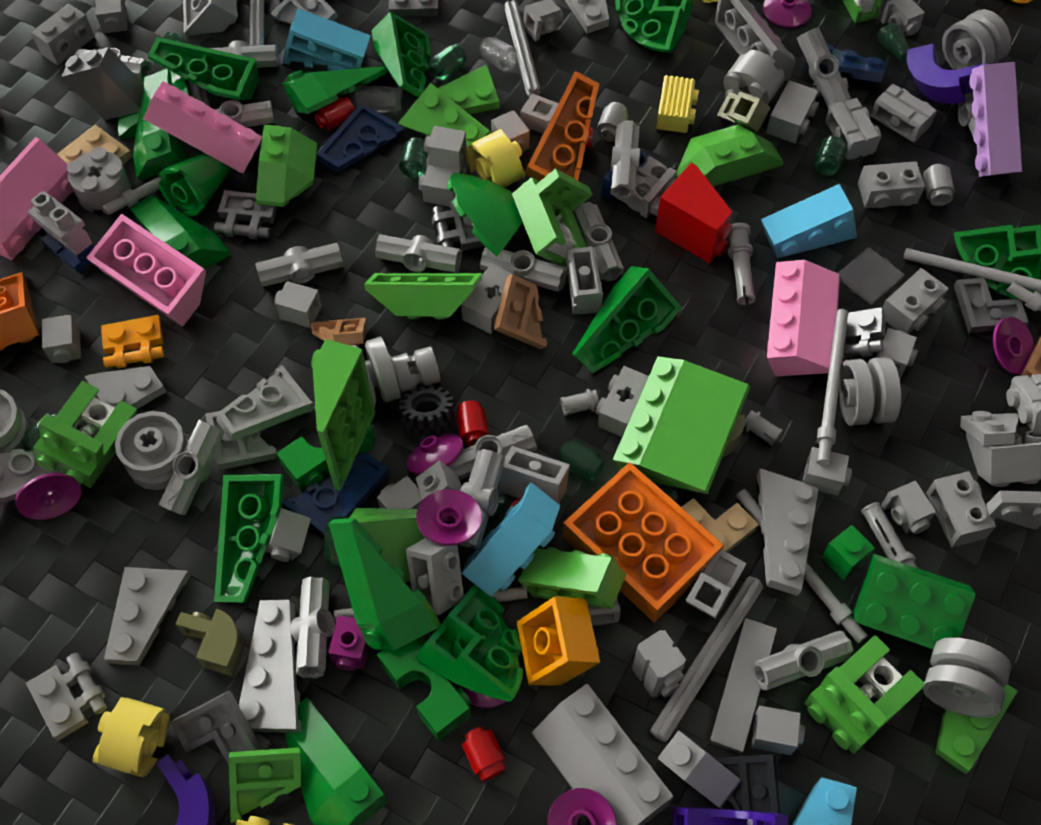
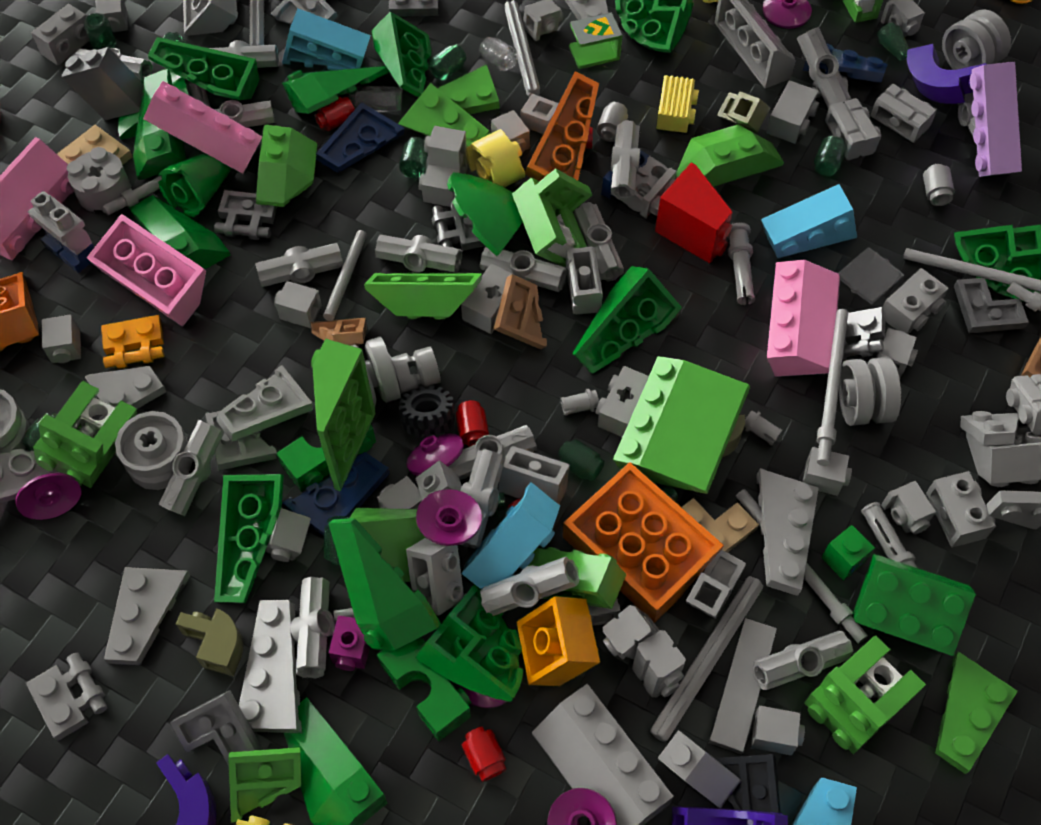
(99, 31): none -> clear green brick
(131, 737): light yellow brick -> none
(345, 275): none -> light grey bar
(544, 580): none -> light grey piece
(597, 40): none -> piece
(628, 631): none -> light grey brick
(754, 75): light grey brick -> none
(890, 184): light grey brick -> none
(967, 677): light grey wheel -> none
(1012, 344): magenta dish -> none

